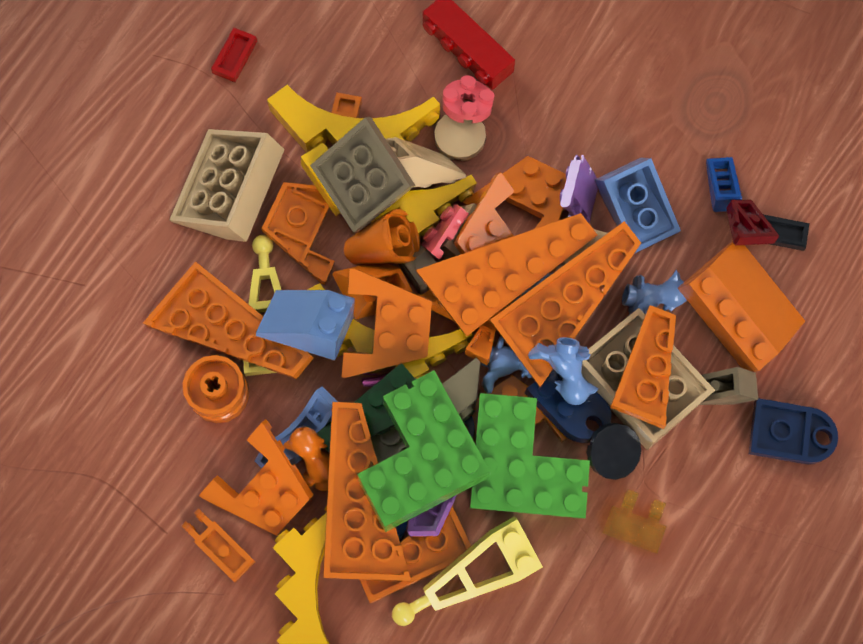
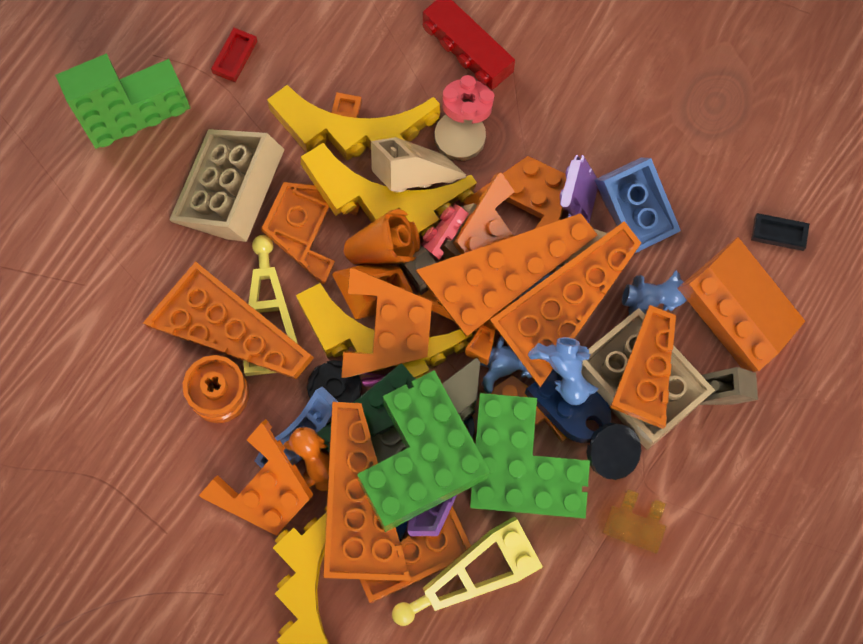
(121, 107): none -> bright green piece
(220, 547): orange hinge -> none
(308, 320): medium blue slope -> none
(329, 377): none -> black tile
(362, 174): dark tan plate -> none
(722, 198): blue slope -> none
(748, 224): dark red wing -> none
(790, 432): dark blue plate -> none

